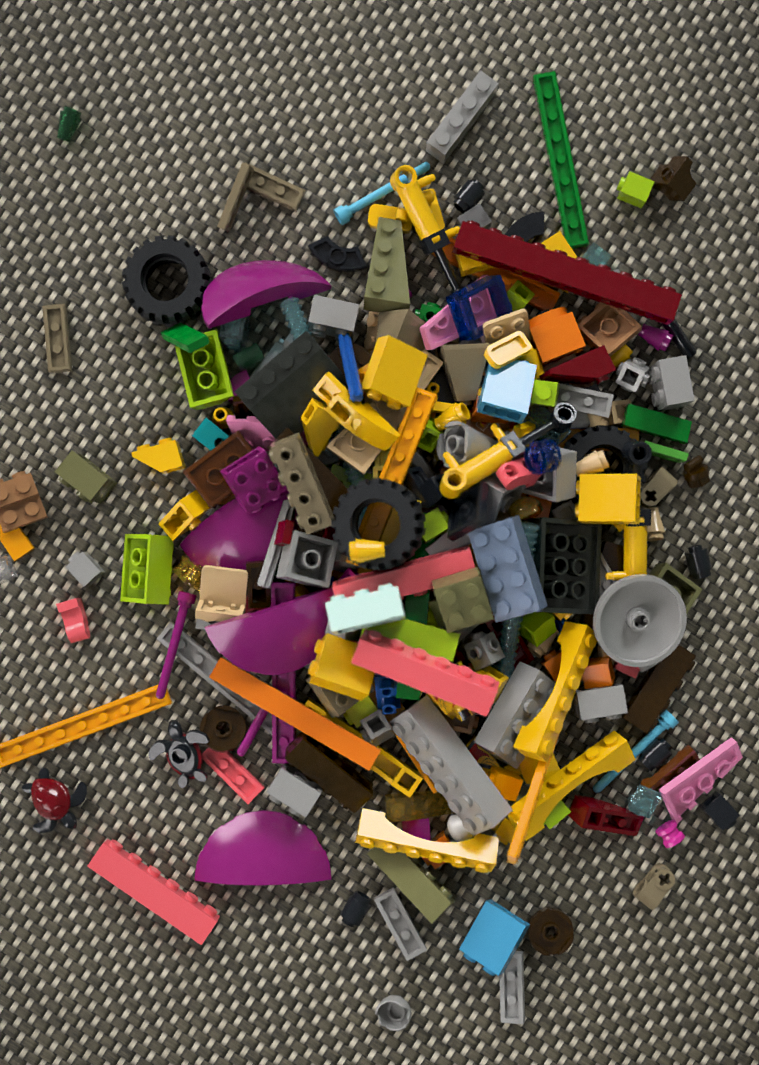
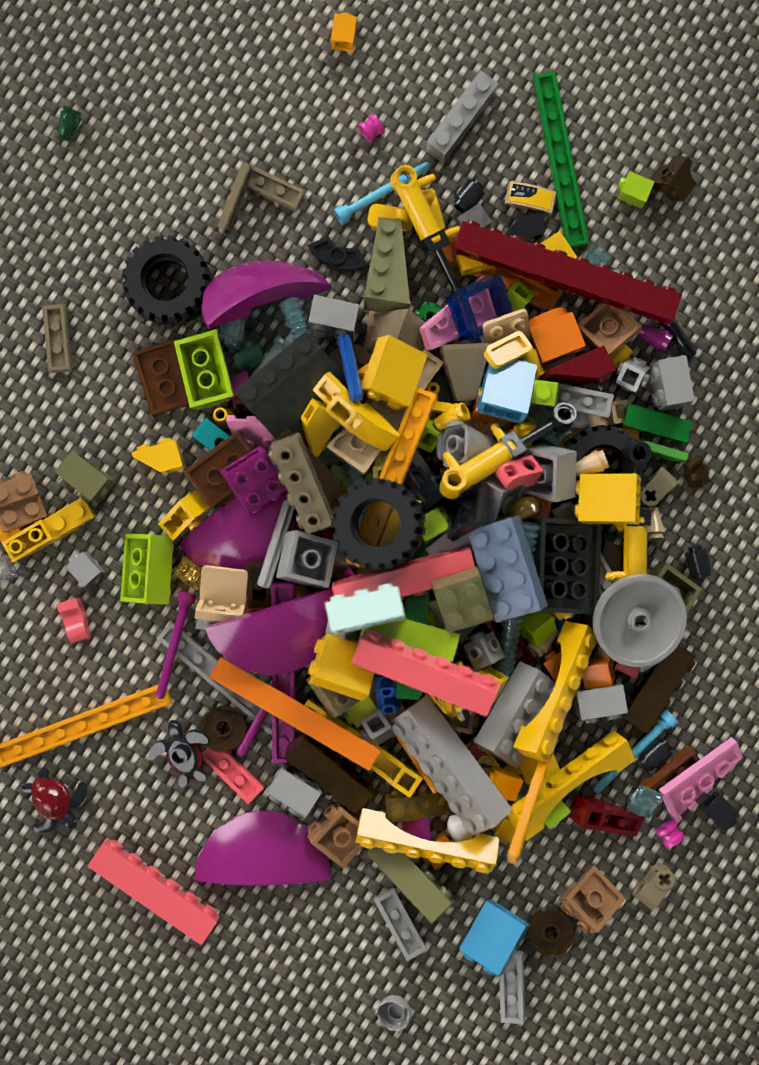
(48, 530): none -> yellow slope
(161, 377): none -> reddish brown tile
(185, 337): green tile -> none
(284, 533): dark red tile -> none
(336, 834): none -> medium nougat plate
(344, 32): none -> light orange brick
(355, 909): black brick -> none
(366, 550): yellow cone -> none
(371, 128): none -> dark pink wheel
(530, 197): none -> slope
(540, 457): clear blue wheel -> none
(591, 900): none -> medium nougat plate

